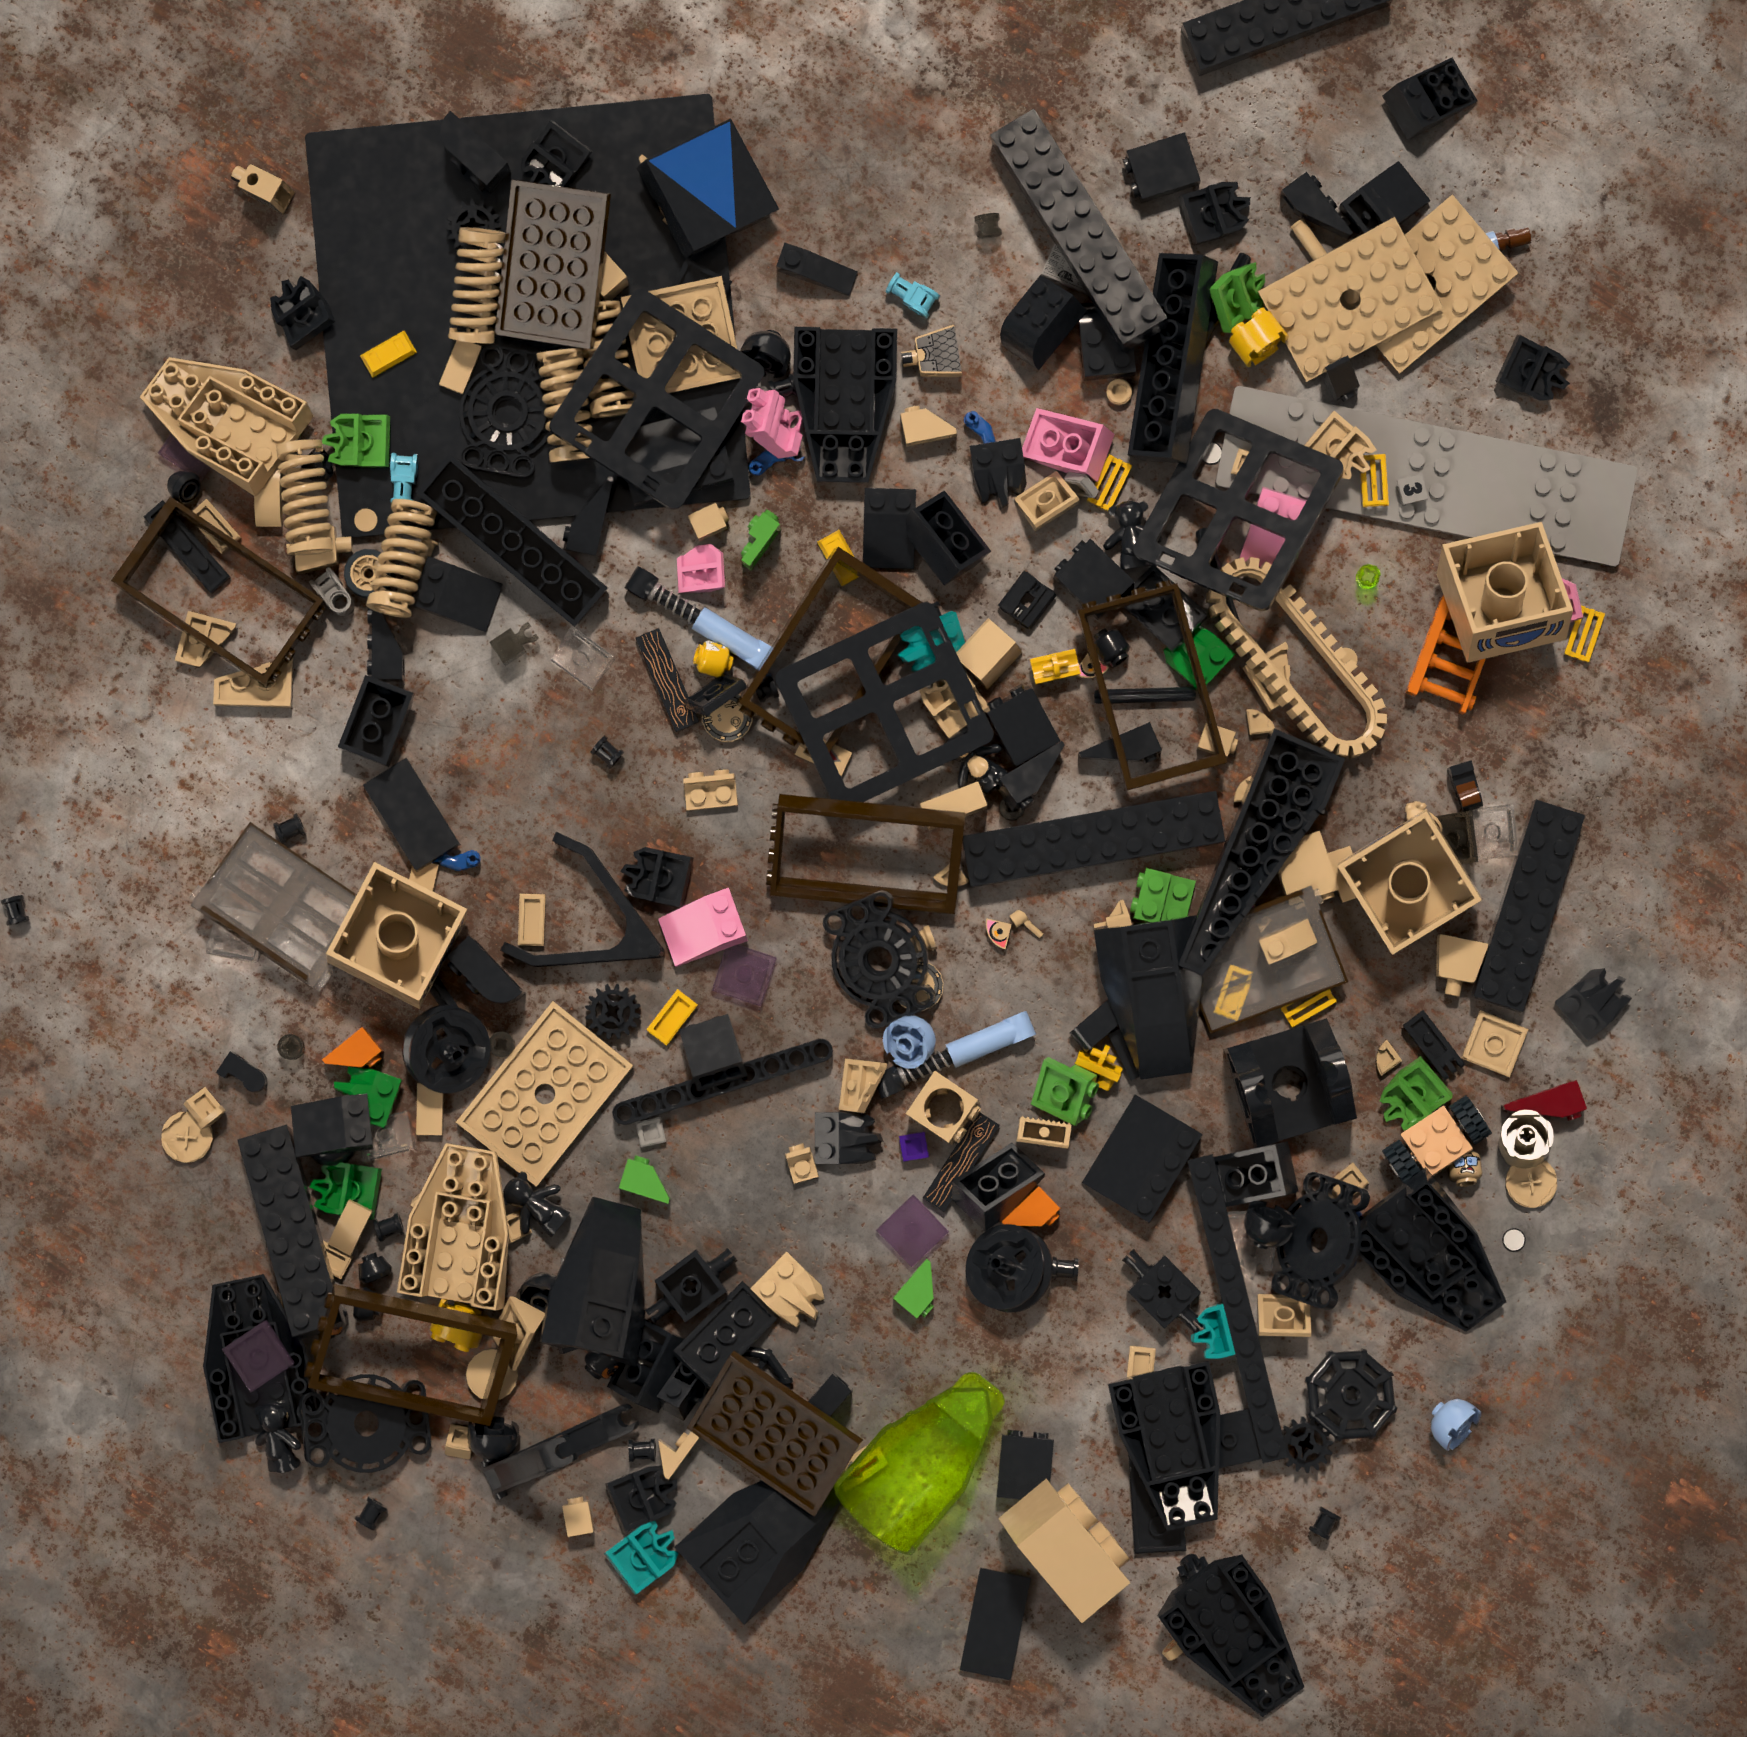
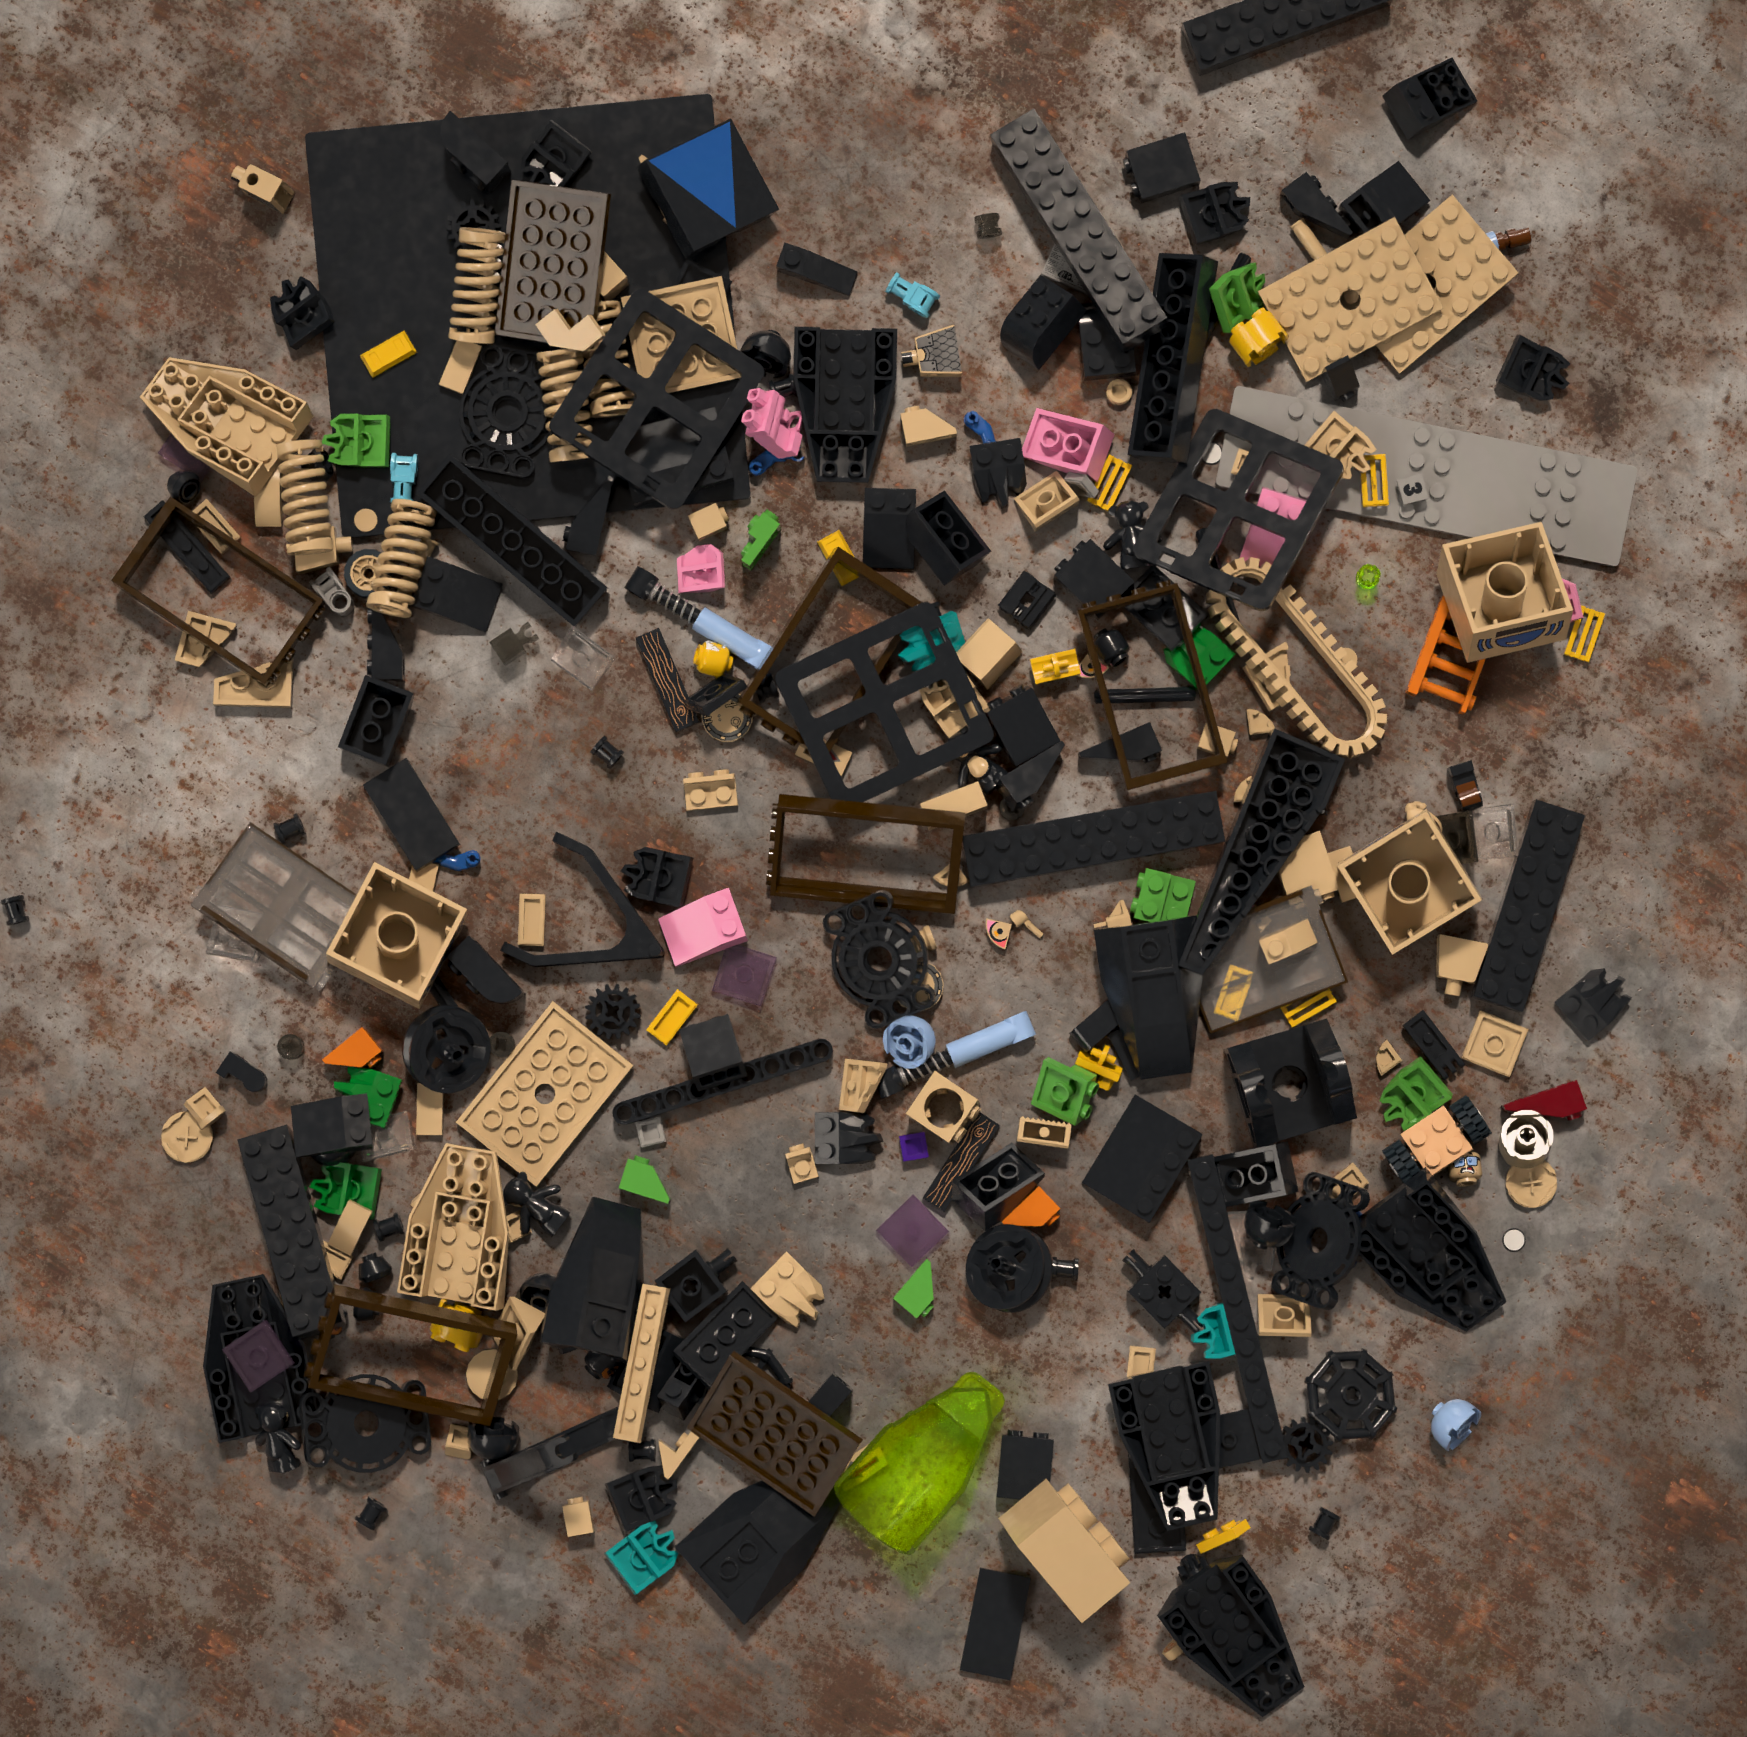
(560, 334): none -> tan tile
(641, 1363): none -> tan plate
(1215, 1538): none -> yellow plate

